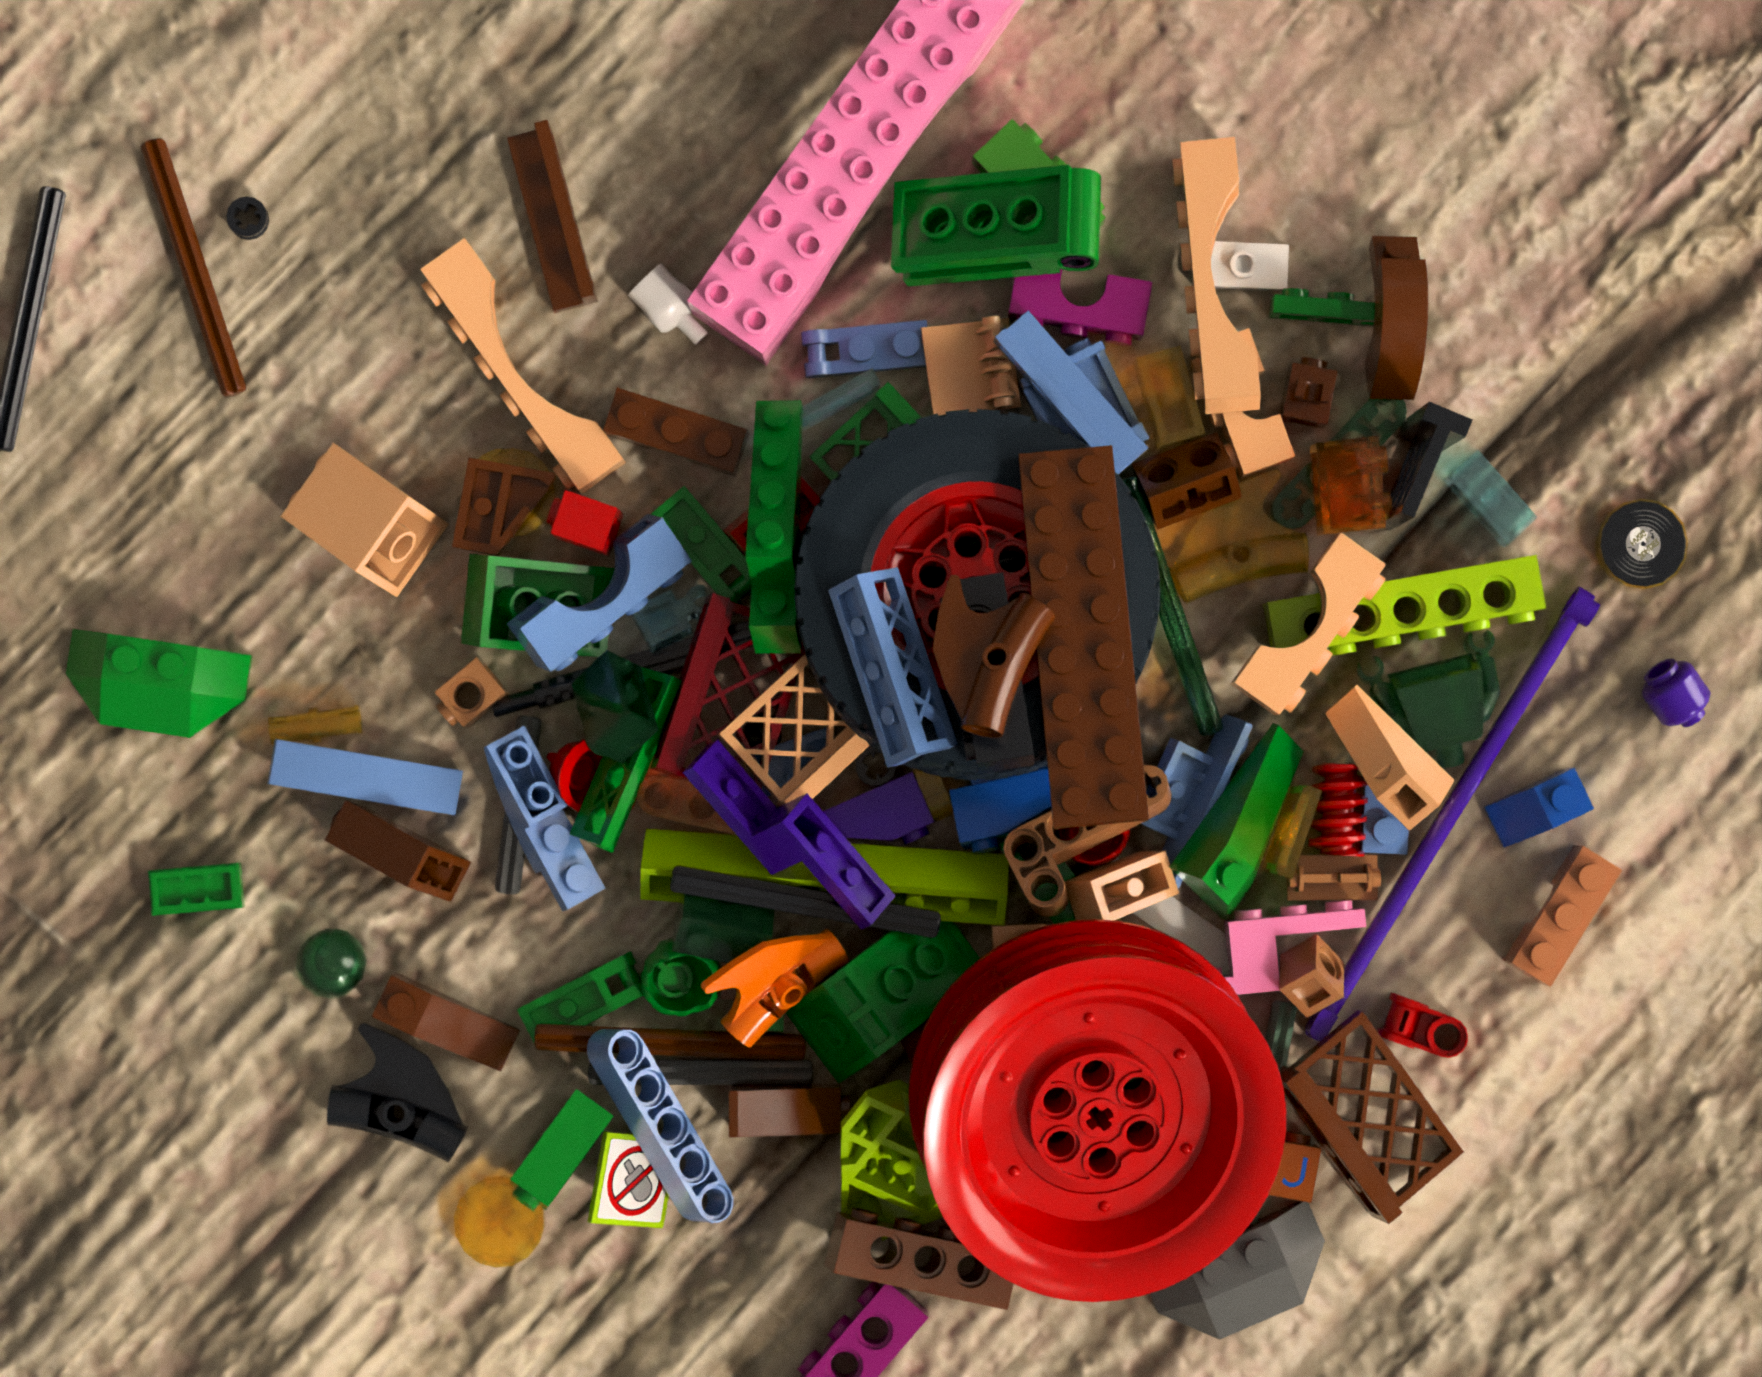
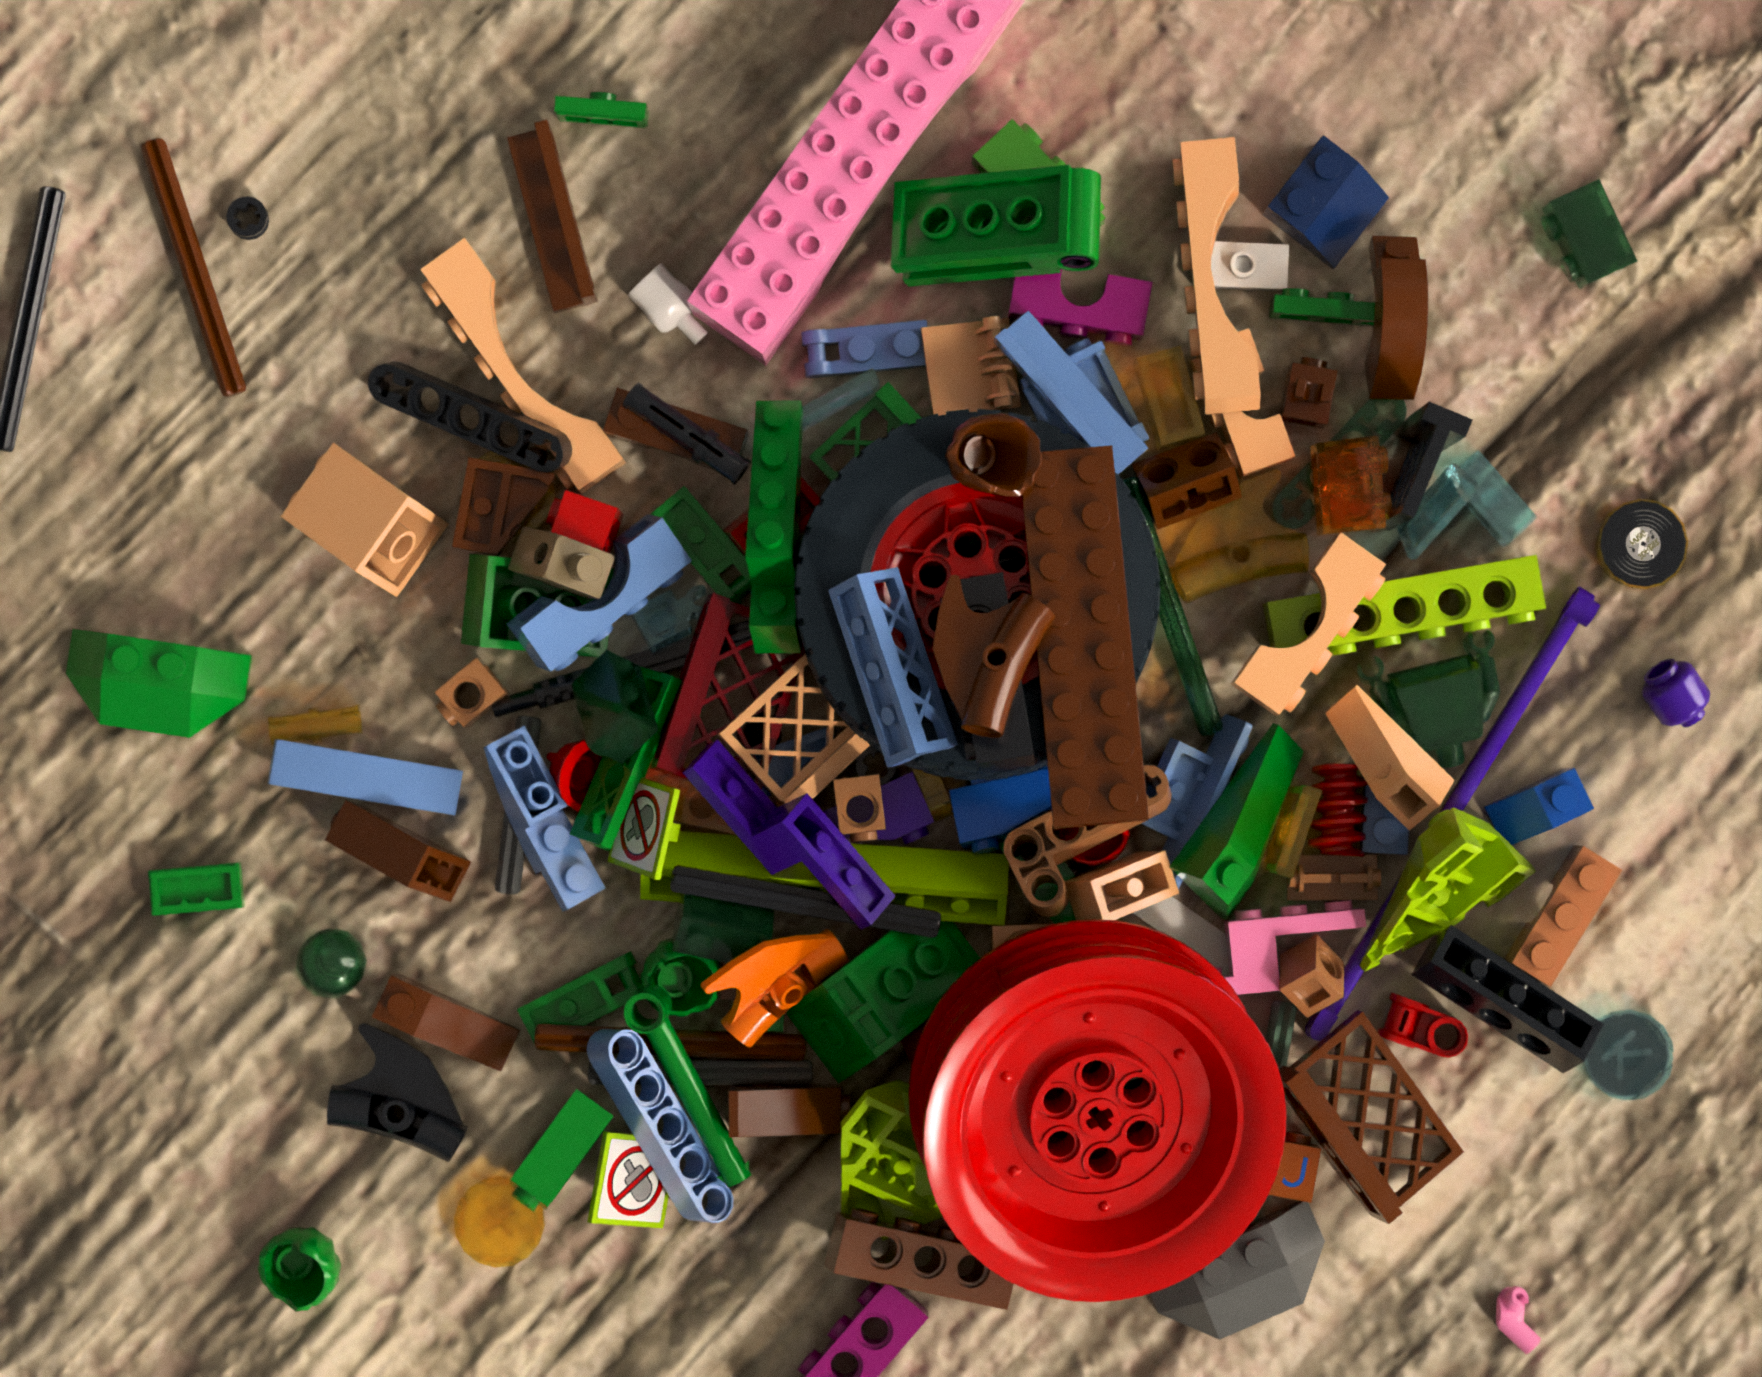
(299, 1267): none -> green hair
(490, 416): none -> black beam
(567, 565): none -> dark tan torso
(601, 109): none -> green plate
(647, 829): none -> piece
(687, 1083): none -> green piece
(729, 464): none -> black pin
(849, 788): none -> medium nougat brick
(995, 454): none -> reddish brown hair
(1327, 202): none -> dark blue slope
(1437, 508): none -> clear light blue slope
(1446, 875): none -> lime wedge
(1507, 999): none -> black brick
(1510, 1318): none -> bright pink arm
(1587, 235): none -> clear green brick
(1630, 1055): none -> clear light blue tile

